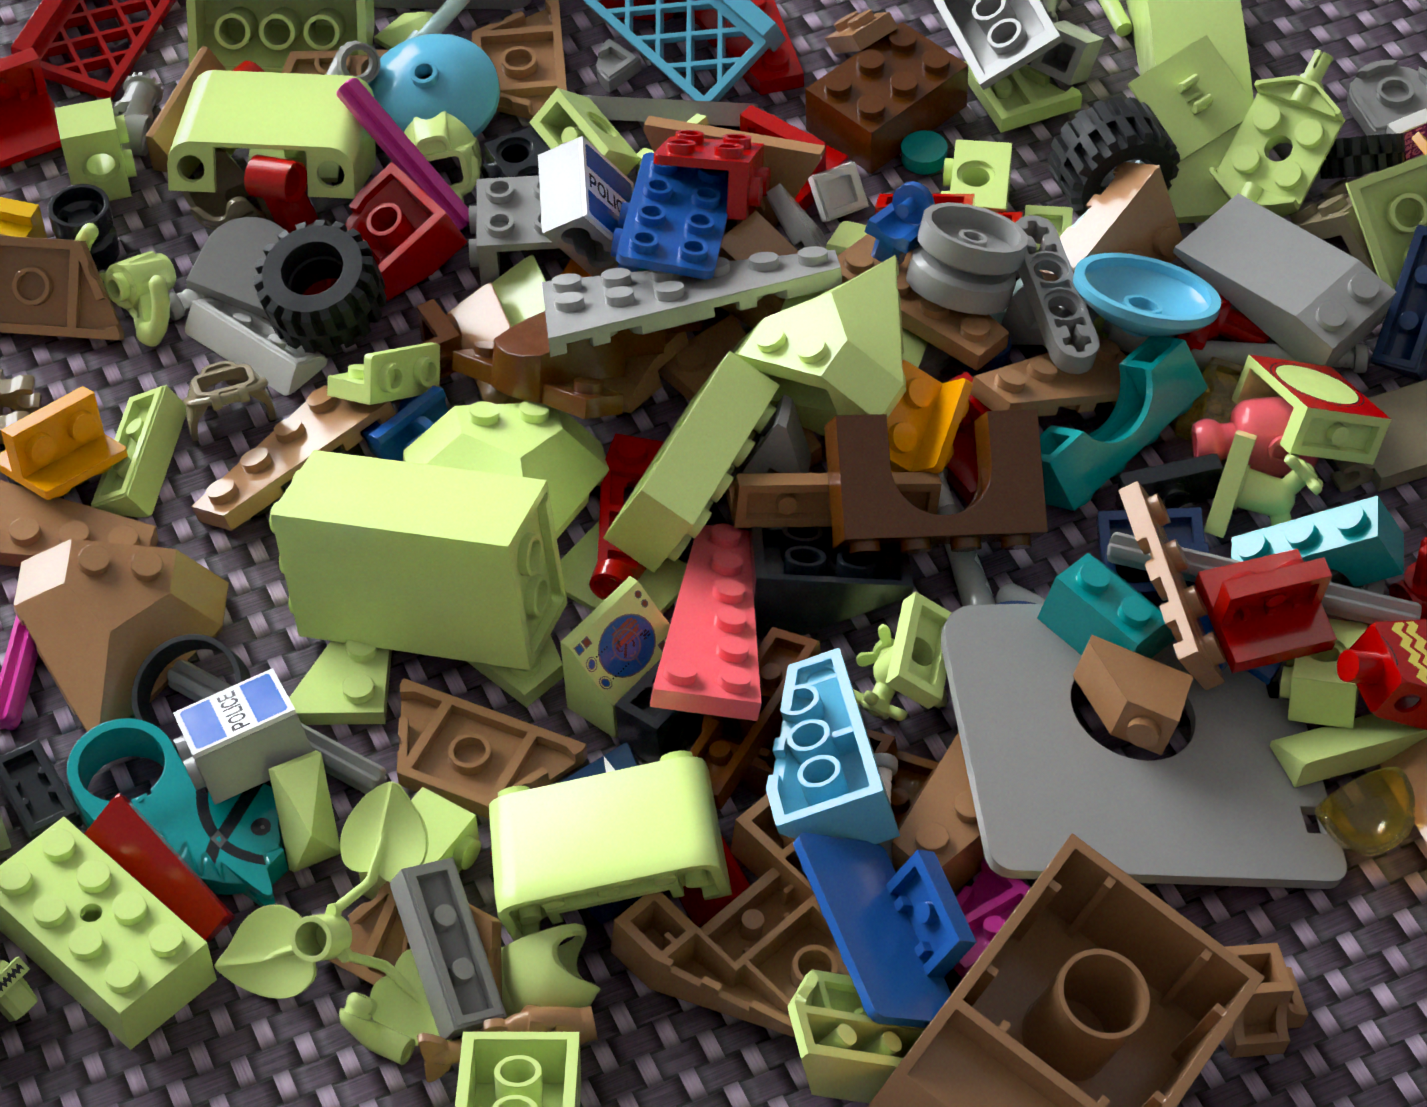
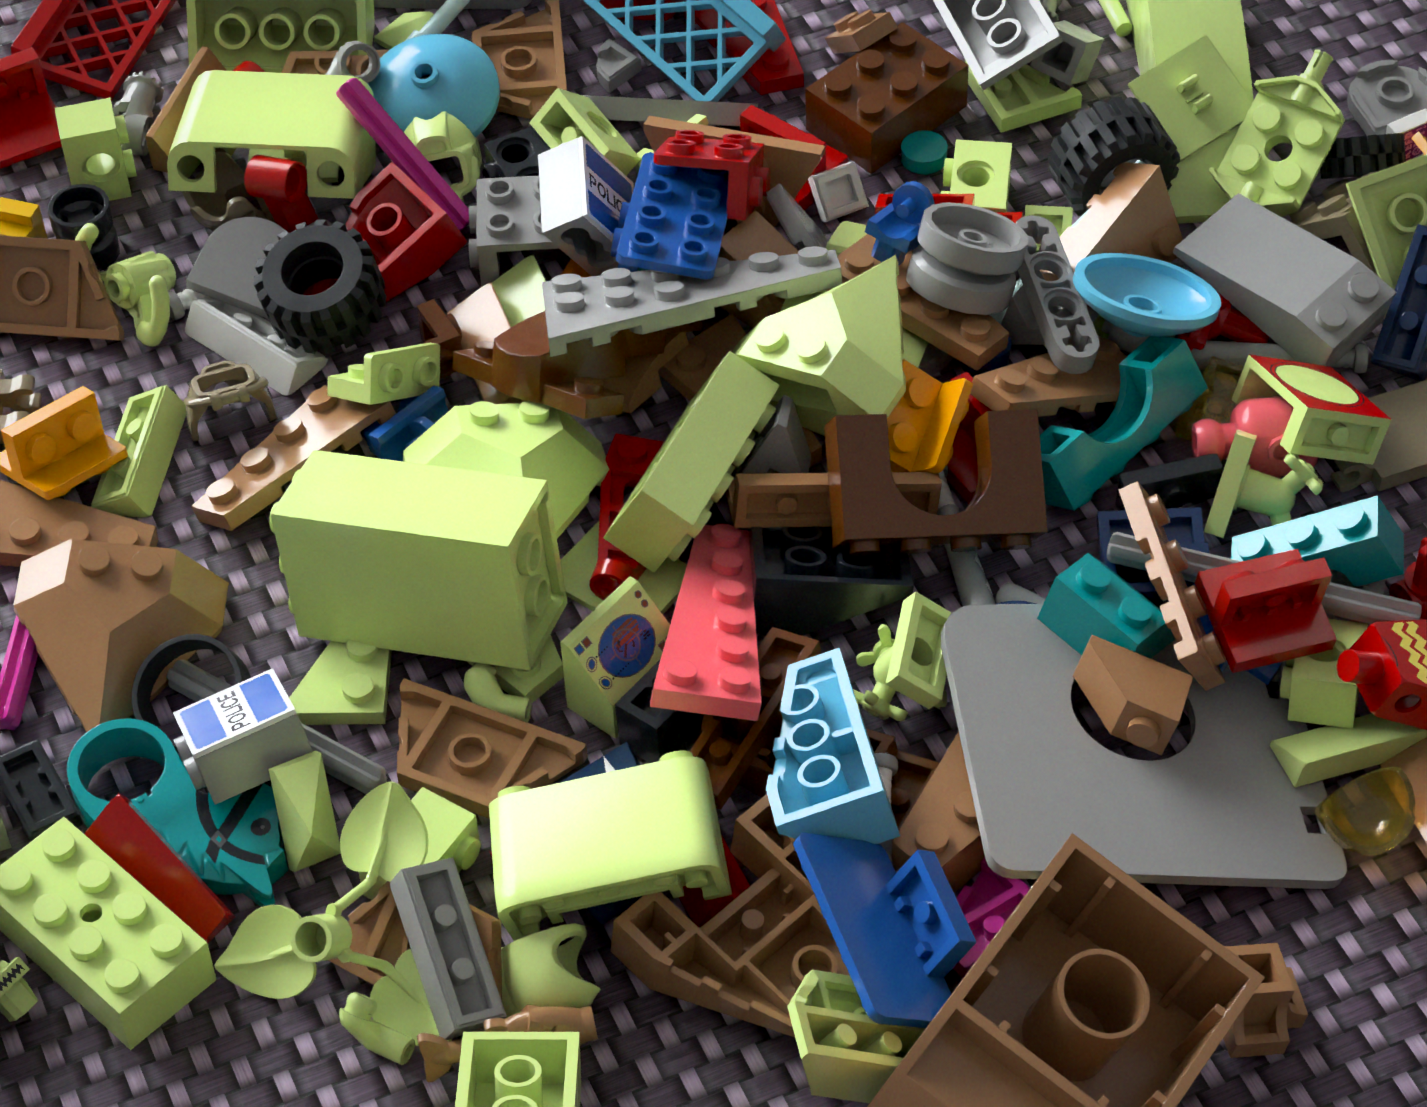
(485, 691): none -> yellowish green arm

